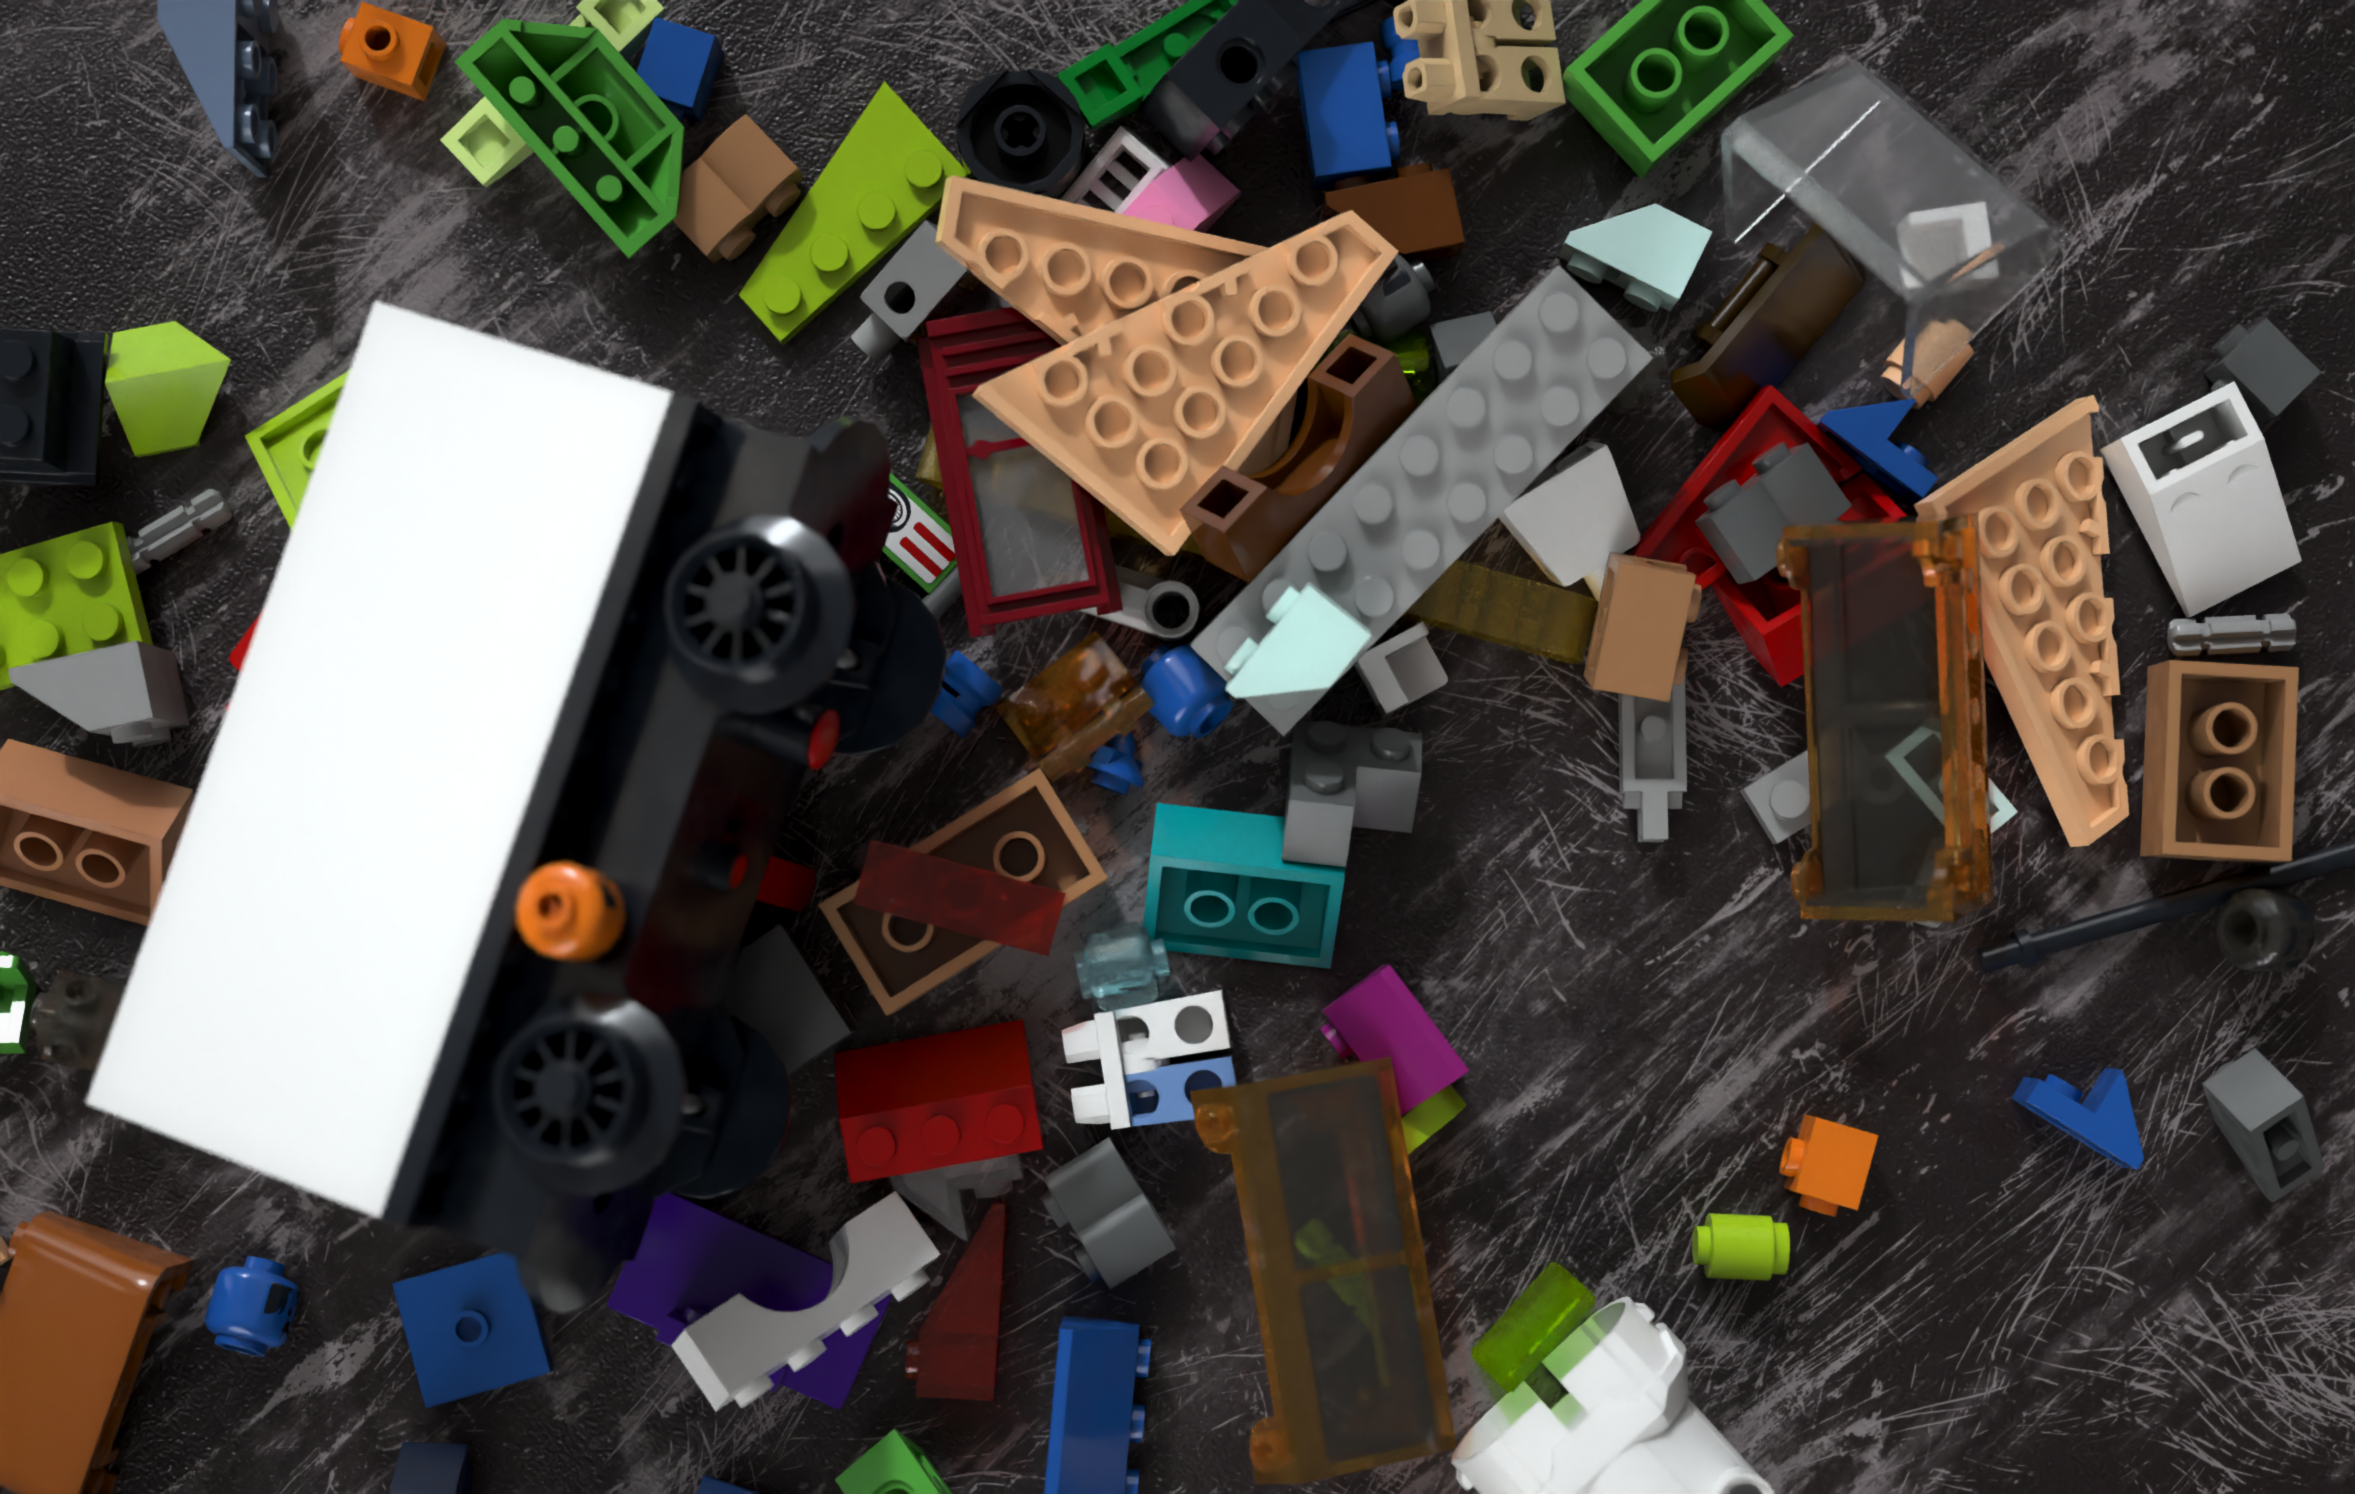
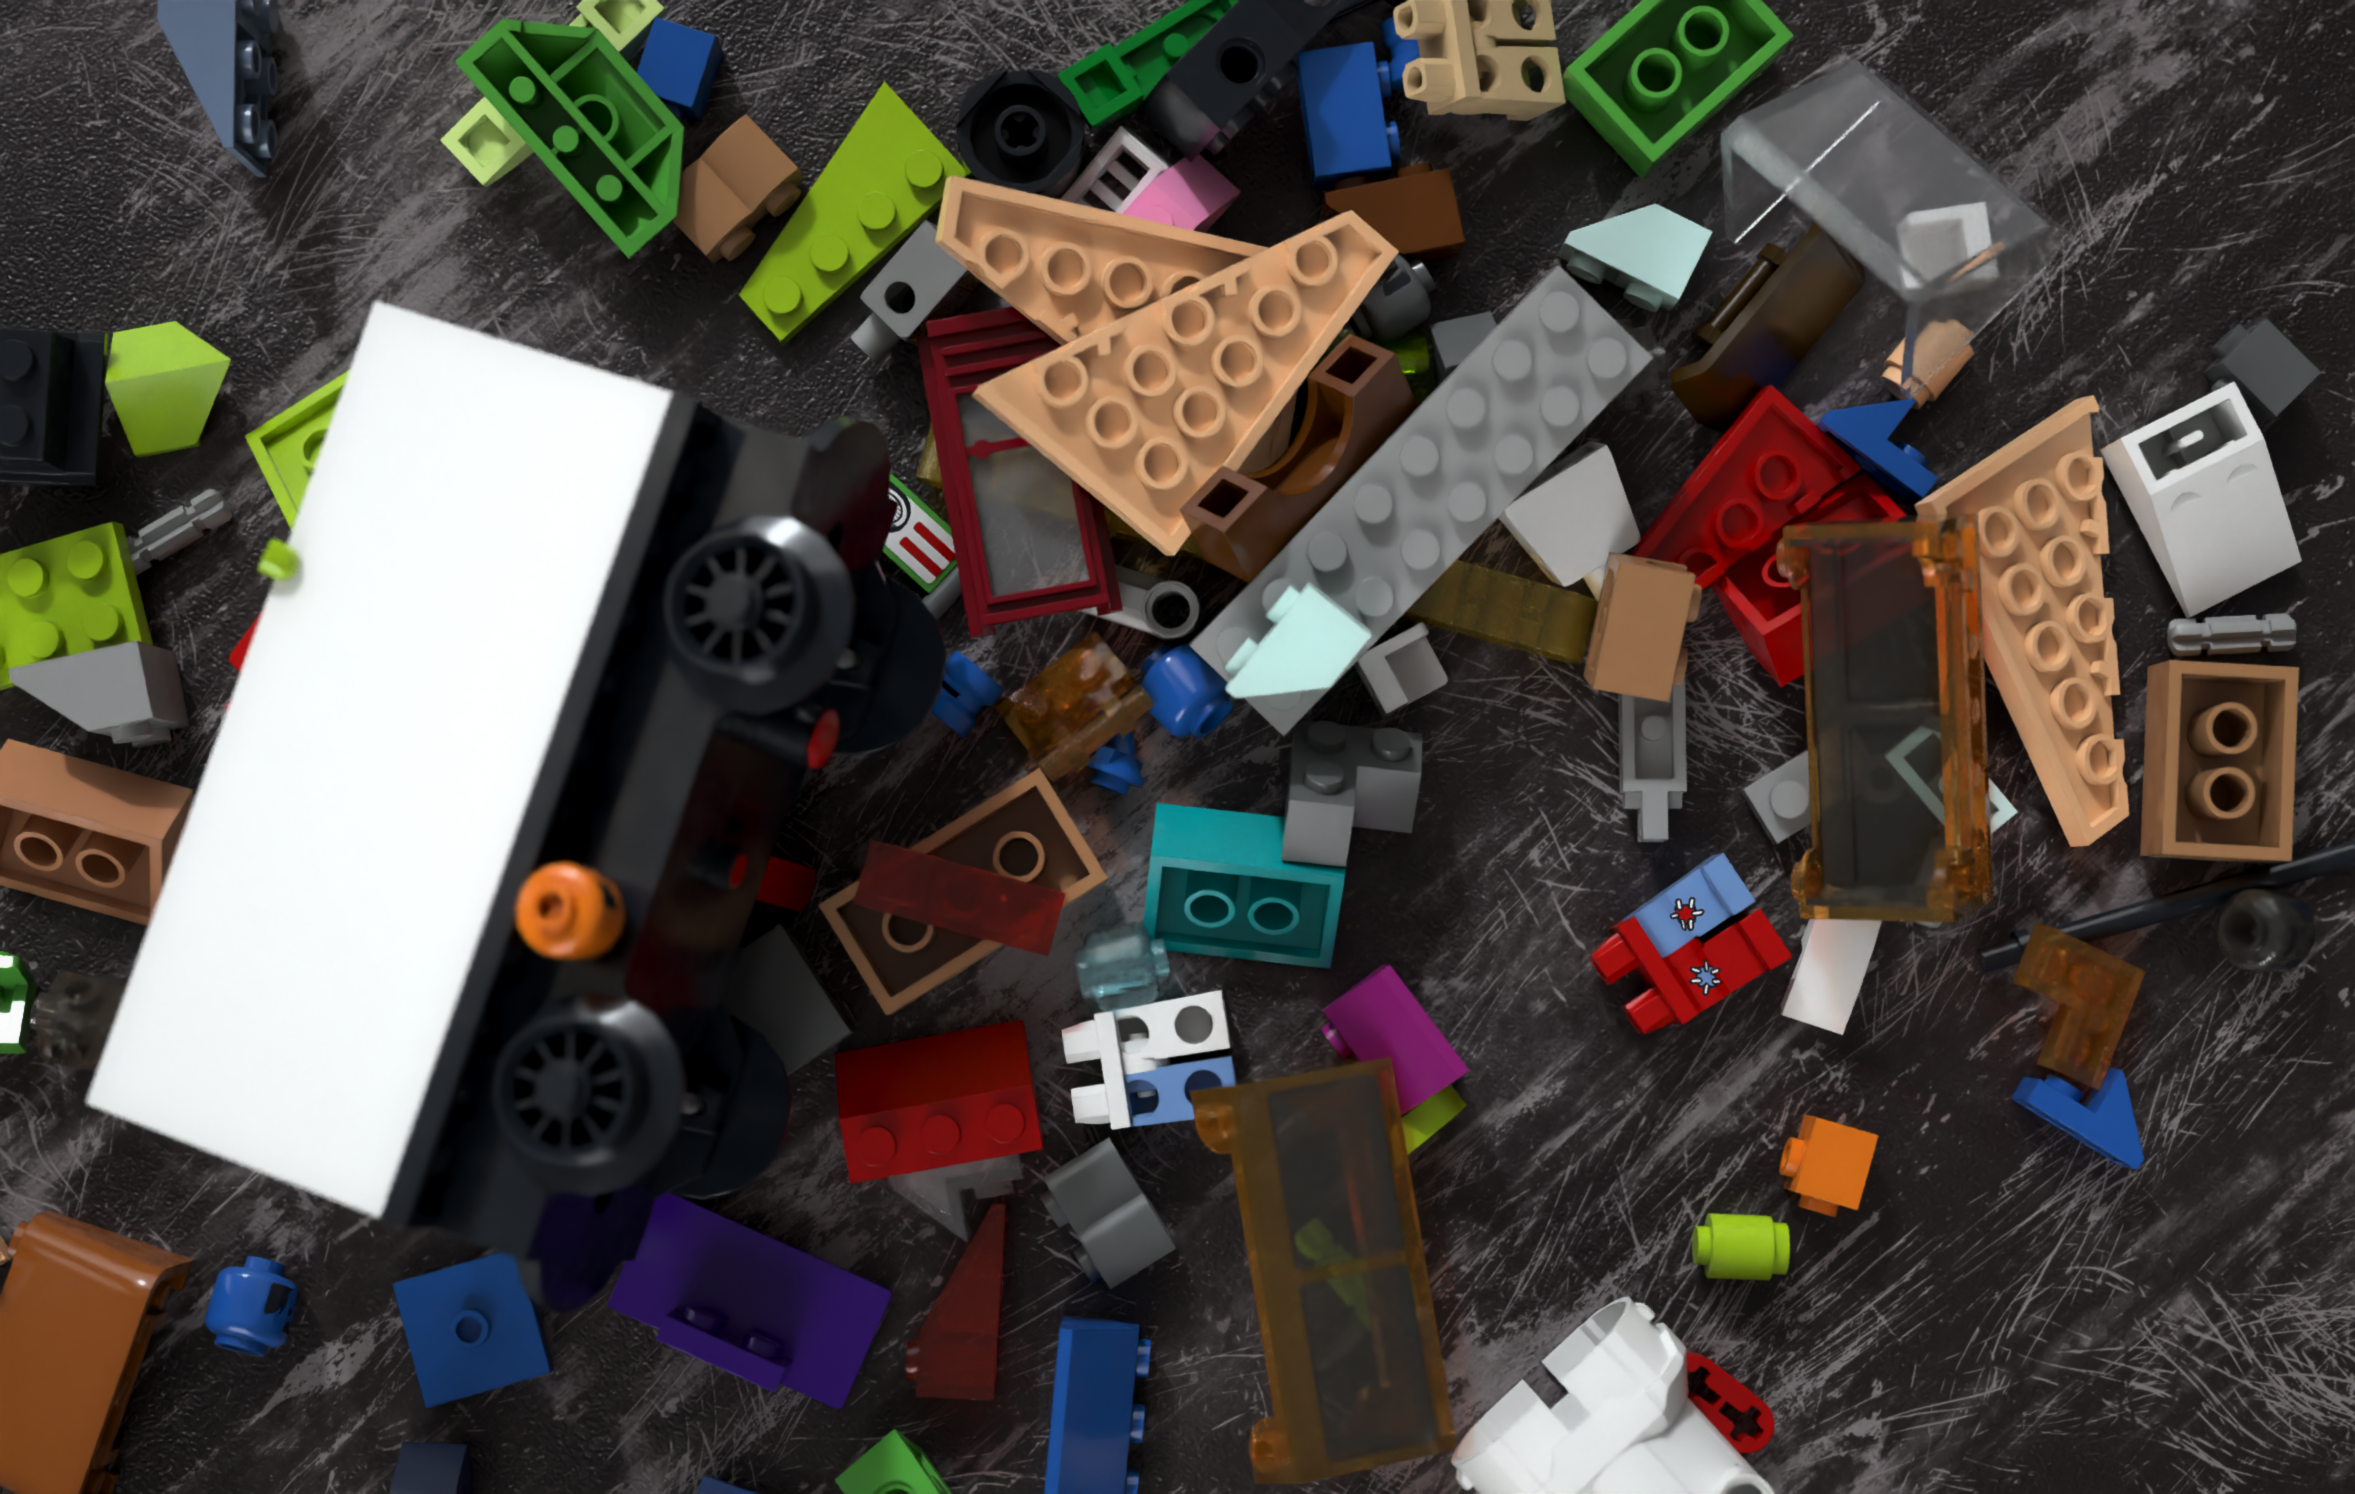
(279, 561): none -> lime piece
(391, 50): orange brick -> none
(743, 1343): white arch -> none
(1532, 1326): clear neon green slope -> none
(1671, 959): none -> red hips
(1737, 1395): none -> red beam
(1749, 519): dark grey brick -> none
(1830, 972): none -> white slope
(2093, 1001): none -> clear orange plate
(2264, 1123): dark grey slope -> none

